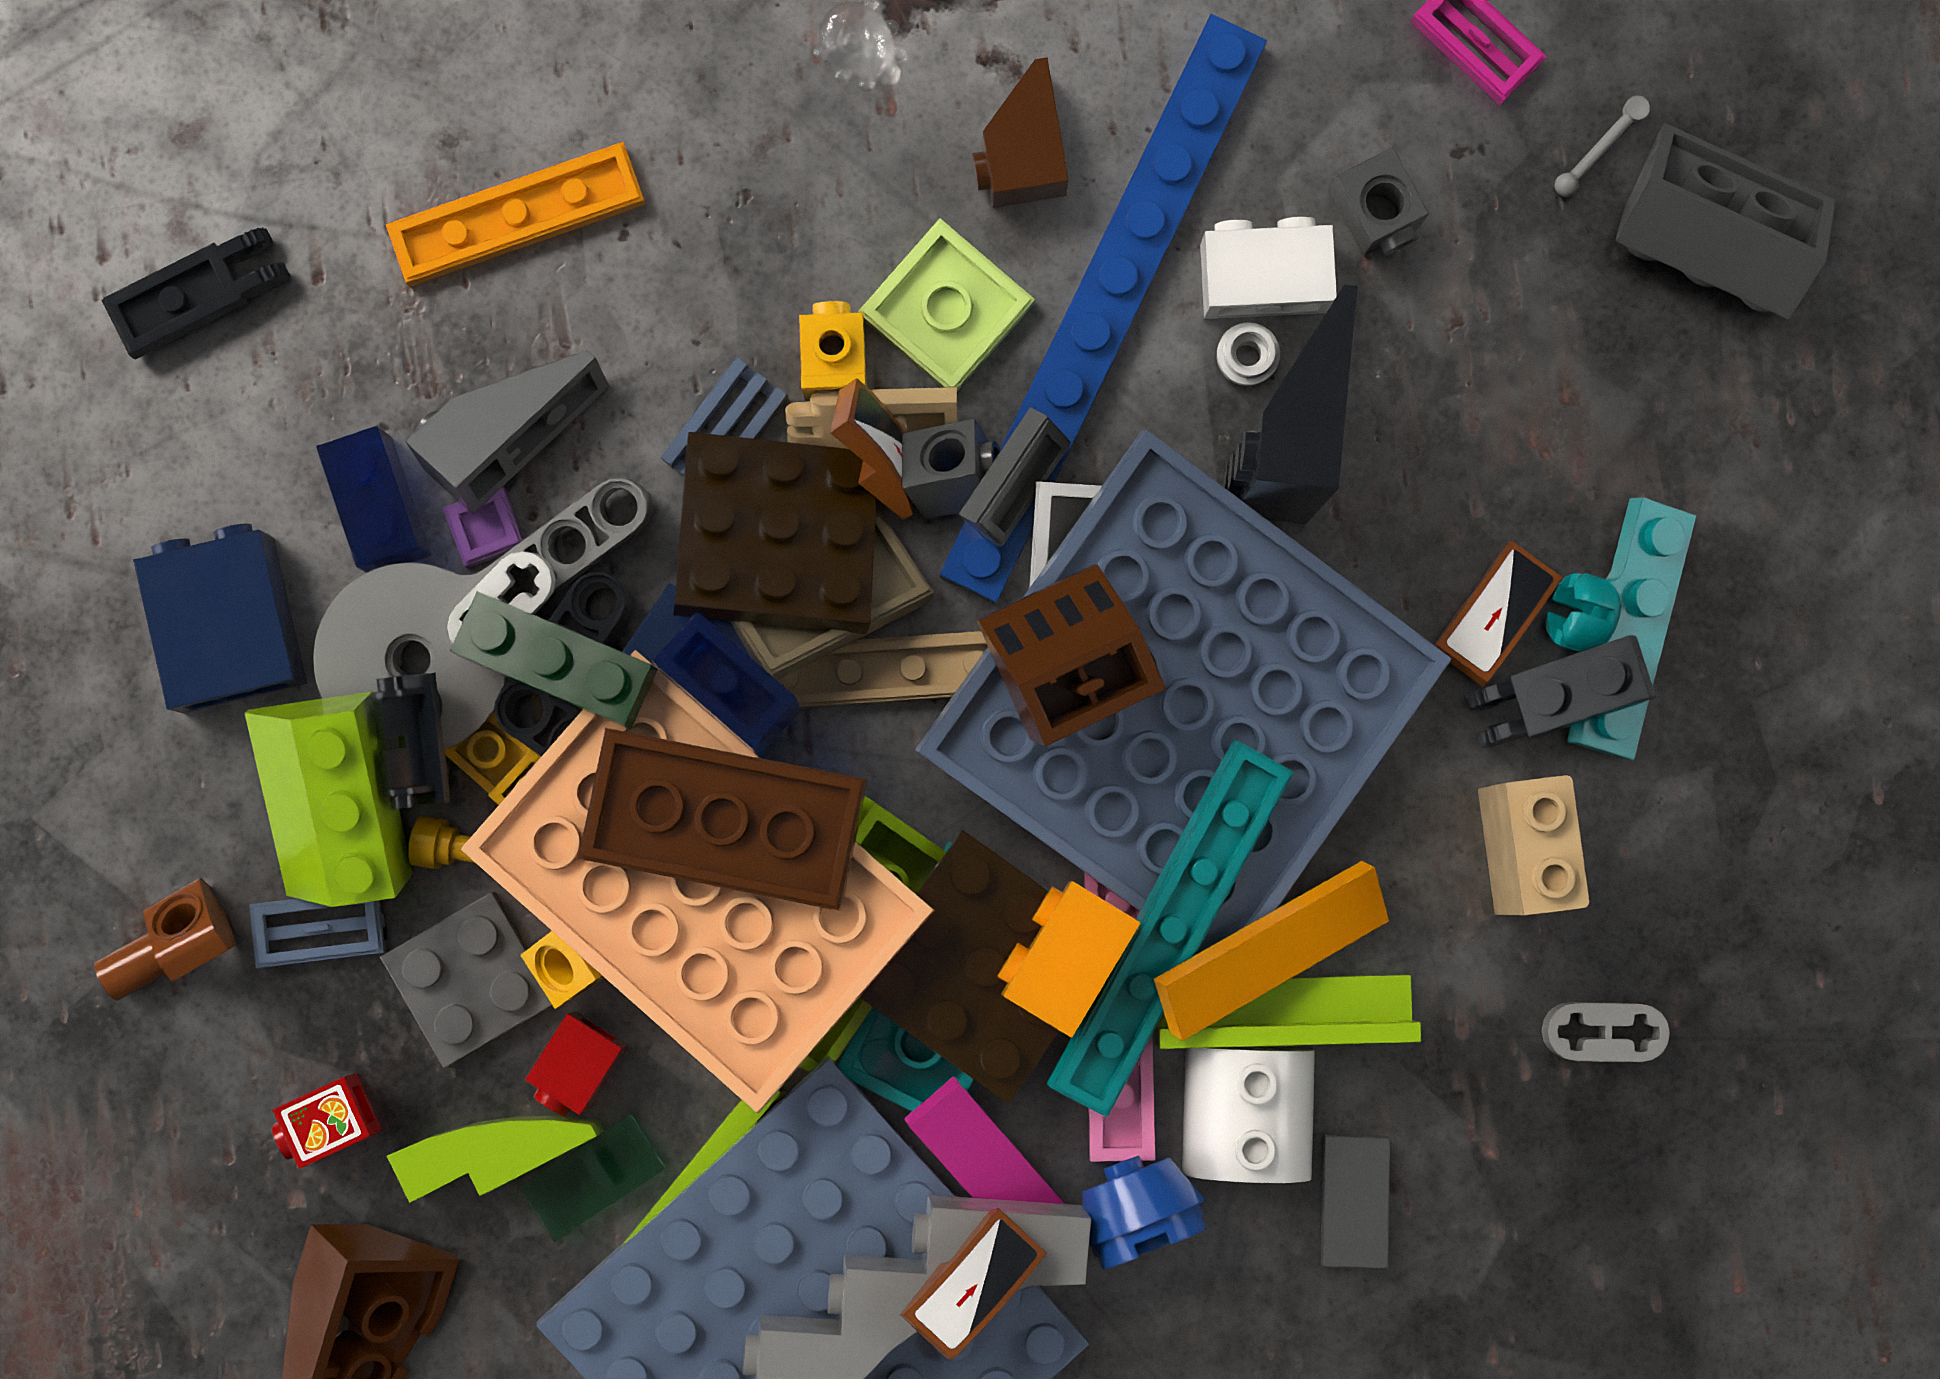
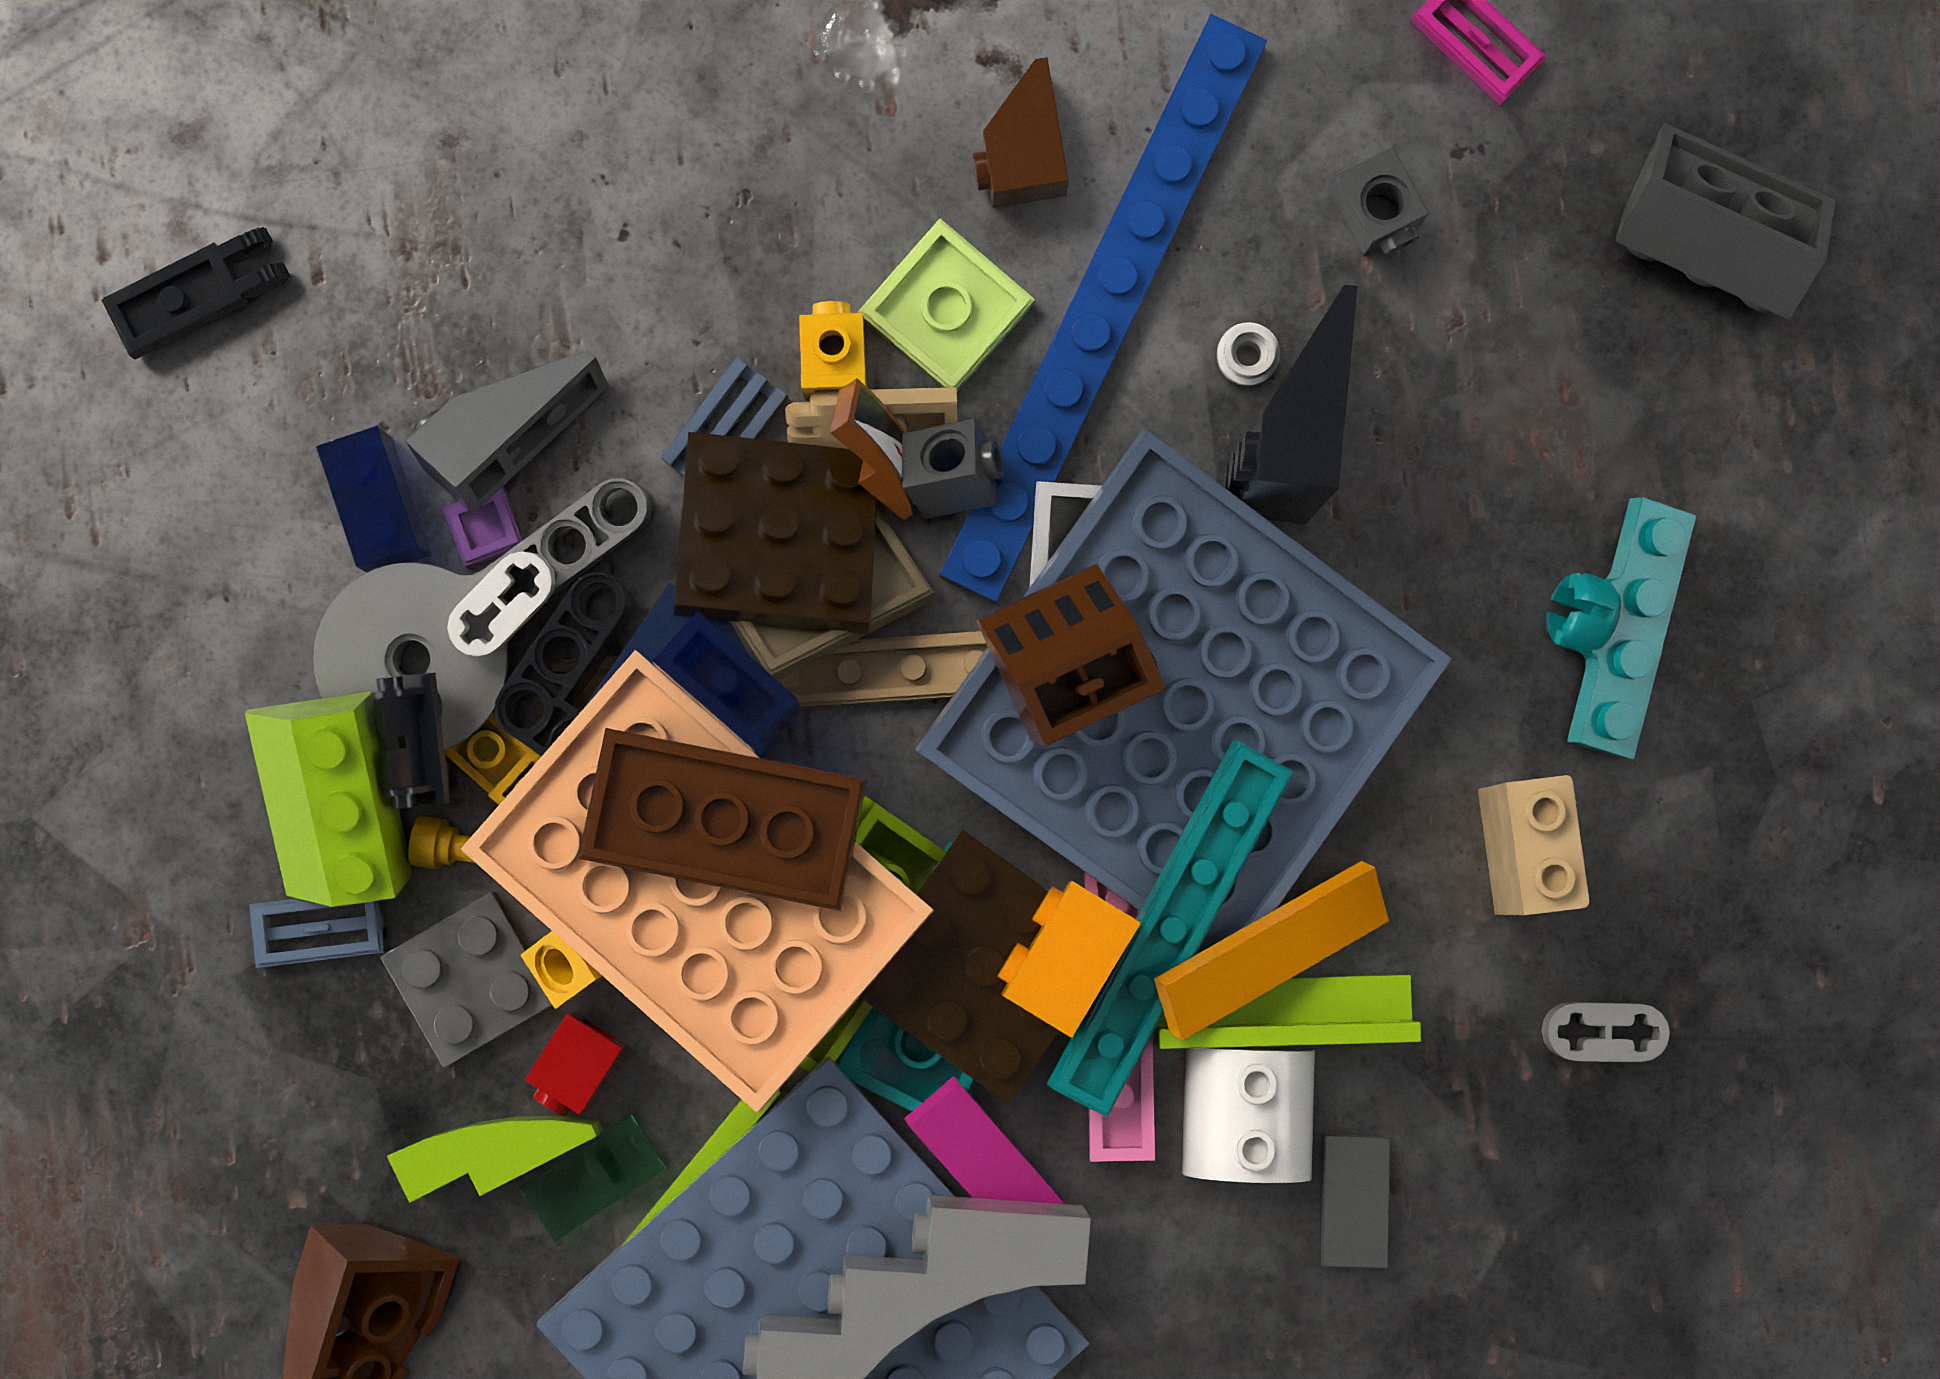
(181, 935): dark orange piece -> none
(219, 619): dark blue brick -> none
(324, 1121): red brick -> none
(515, 214): light orange tile -> none
(554, 660): dark green plate -> none
(973, 1284): slope -> none
(1012, 478): dark grey tile -> none
(1141, 1210): blue cone -> none
(1267, 269): white brick -> none
(1497, 613): slope -> none
(1568, 691): black hinge -> none
(1633, 111): light grey hinge -> none

